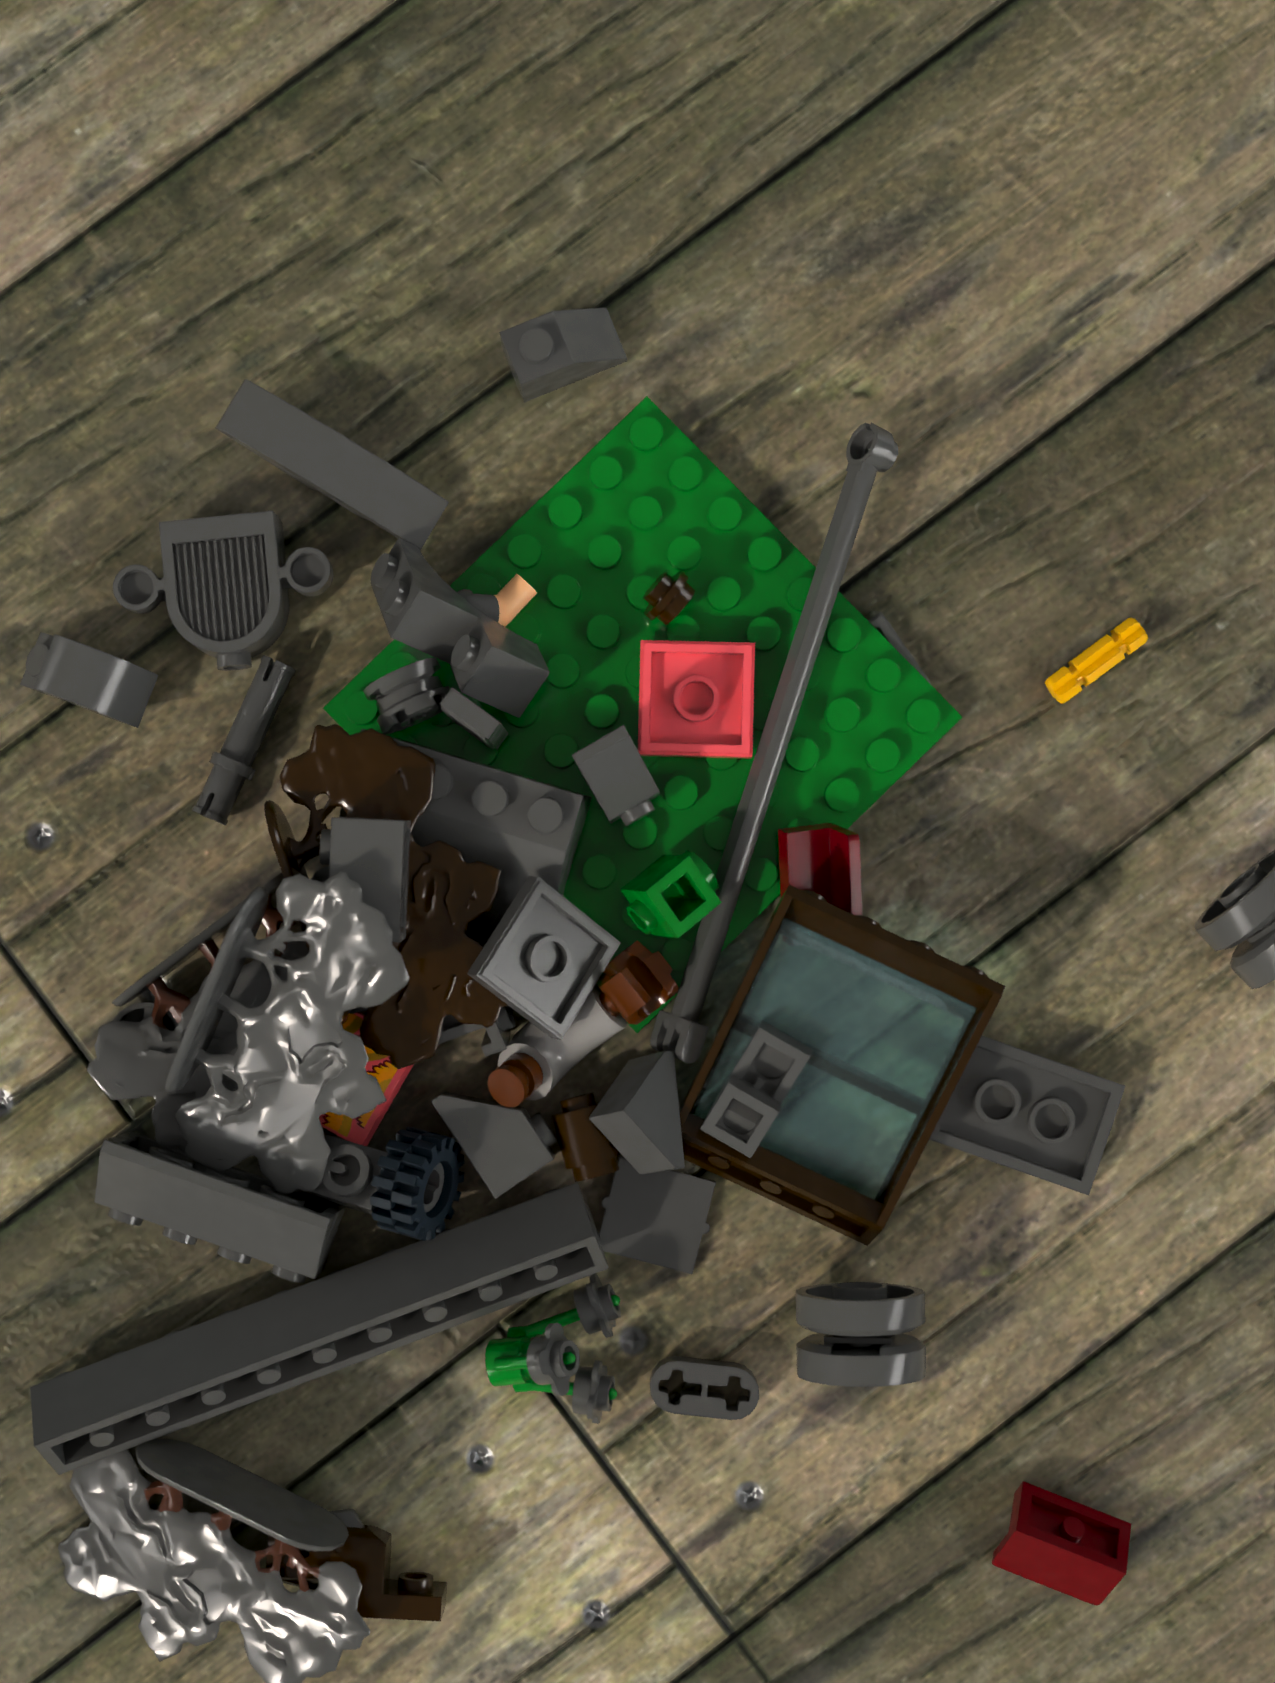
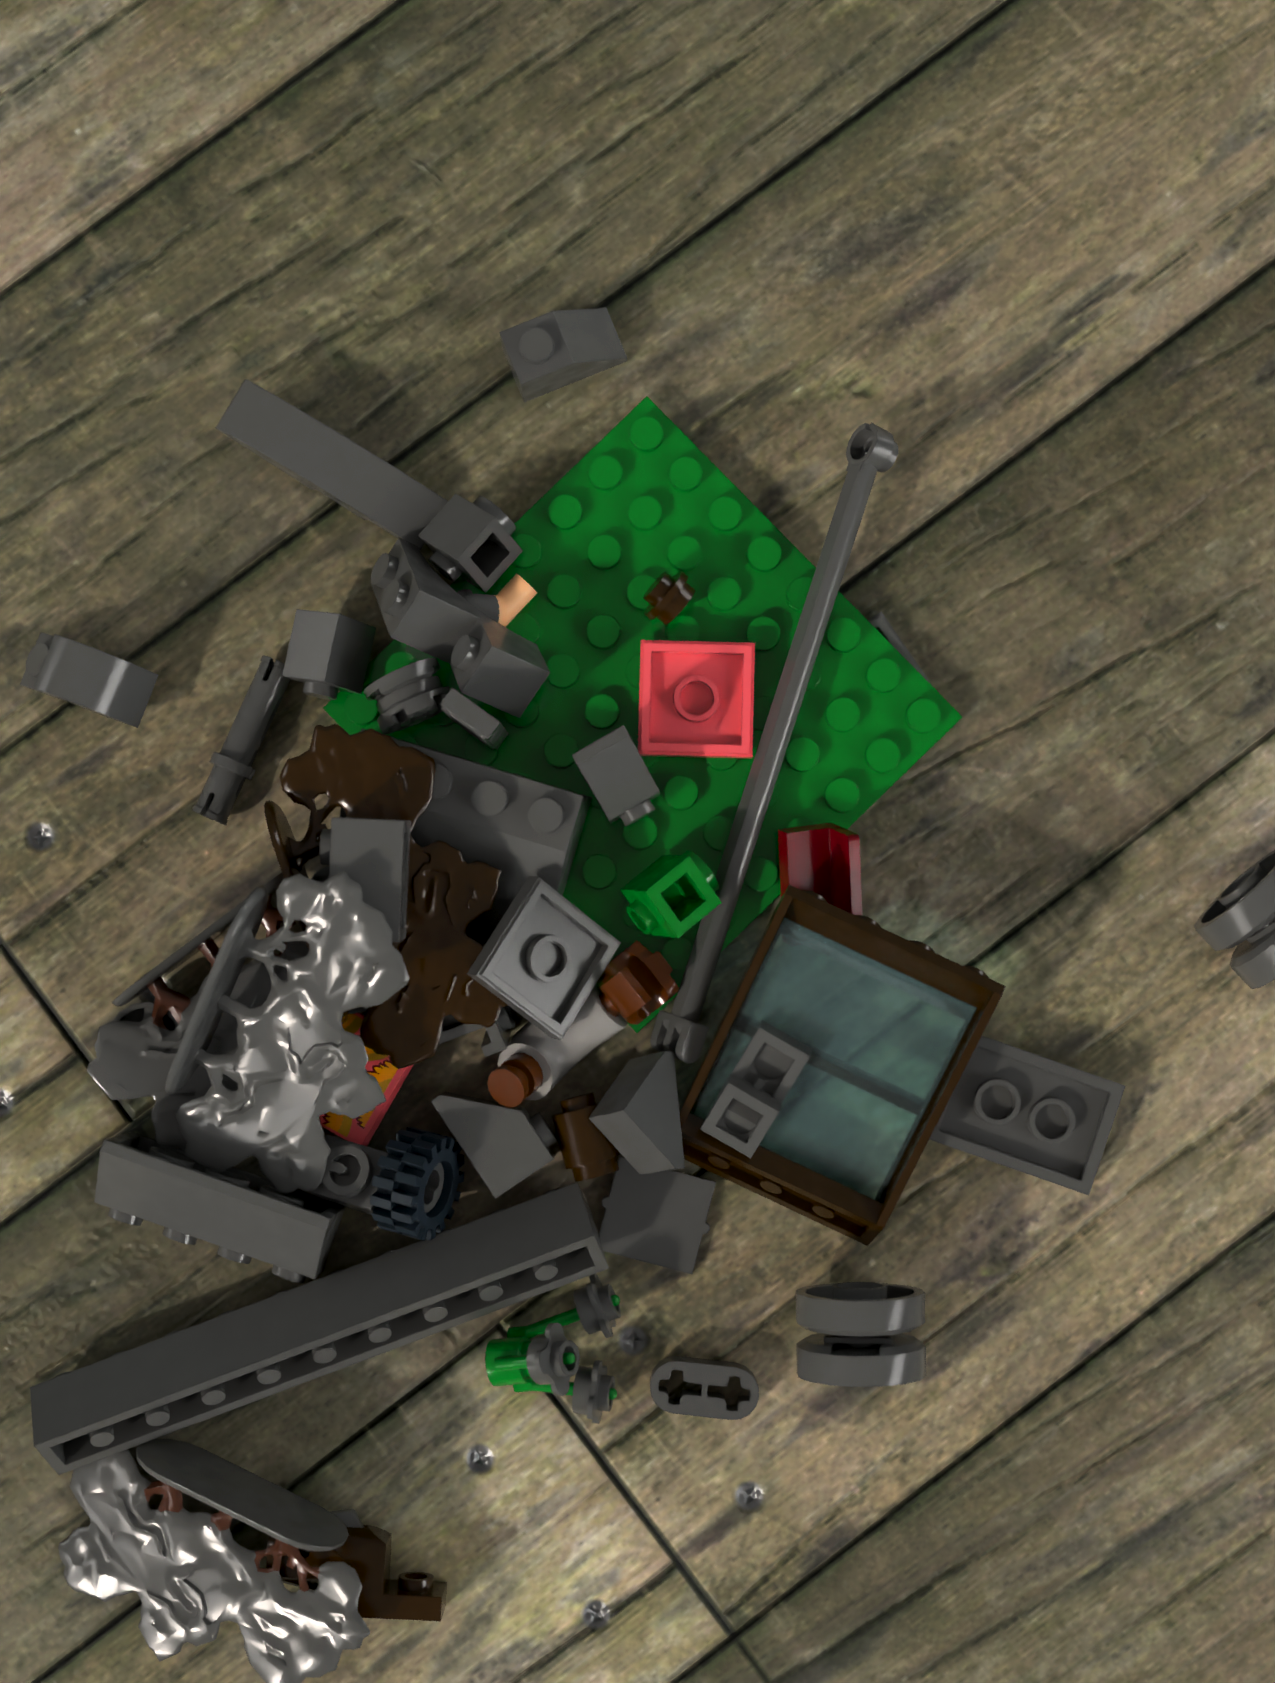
(225, 583): dark grey piece -> none
(328, 653): none -> dark grey brick
(471, 541): none -> dark grey brick
(1064, 1545): dark red panel -> none
(1096, 660): yellow axle -> none

